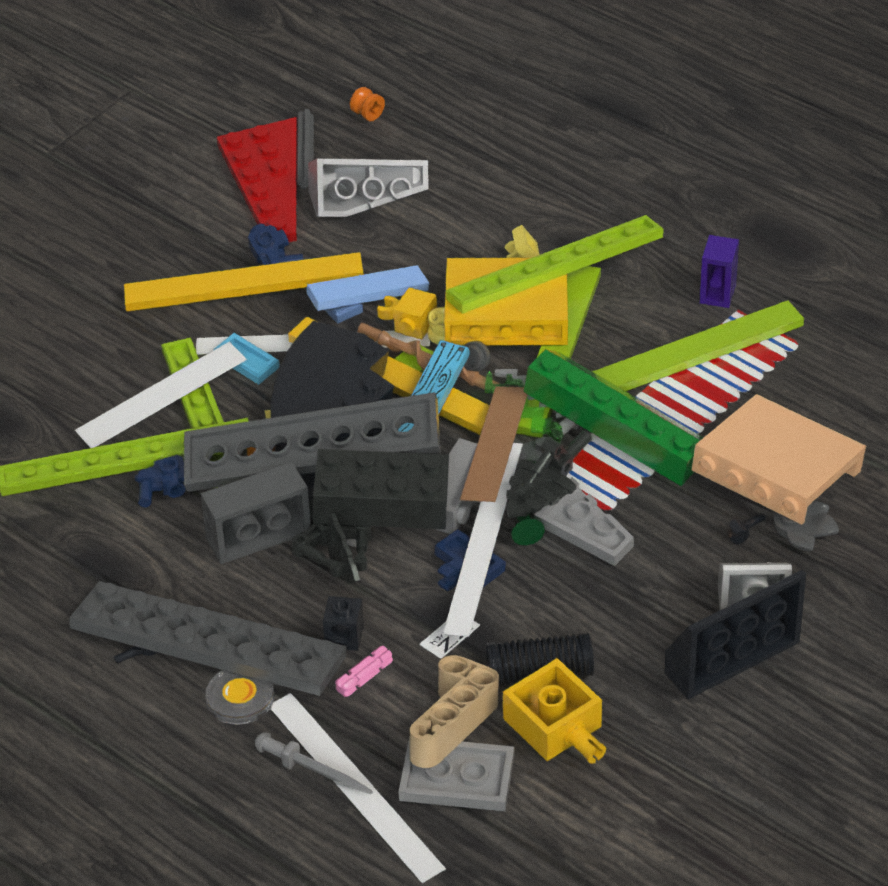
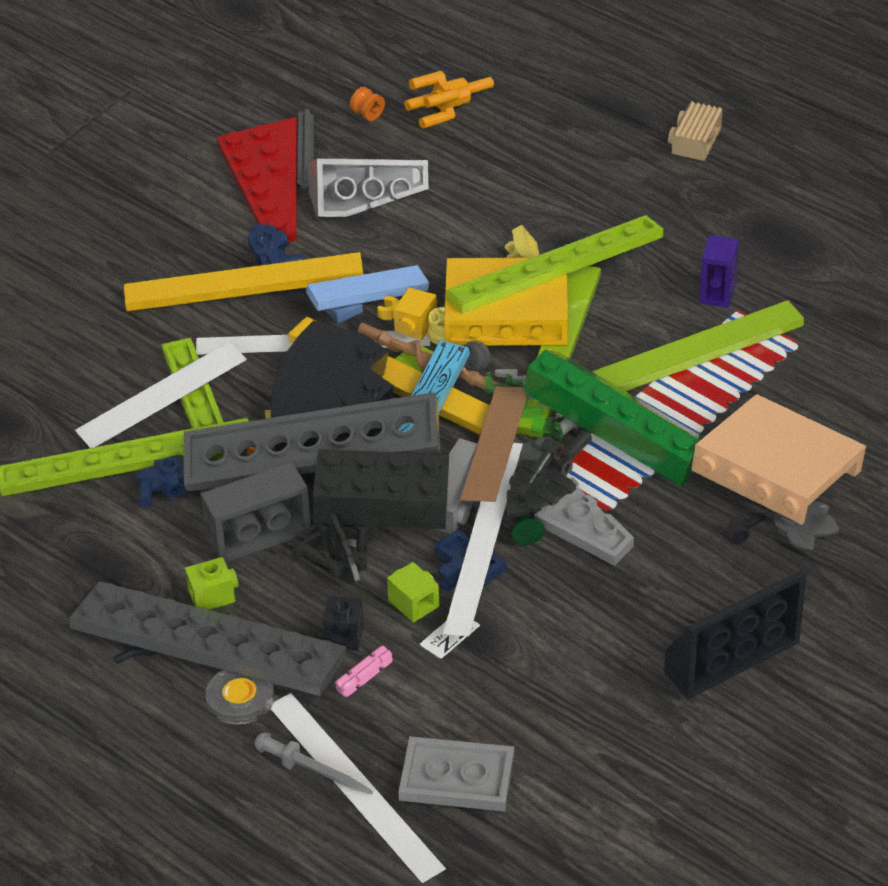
(211, 583): none -> lime brick
(258, 363): medium azure tile -> none
(413, 591): none -> lime brick
(444, 95): none -> light orange plant
(466, 700): tan beam -> none
(555, 712): yellow brick -> none
(584, 653): black piece -> none
(695, 131): none -> tan brick
(744, 579): white slope -> none

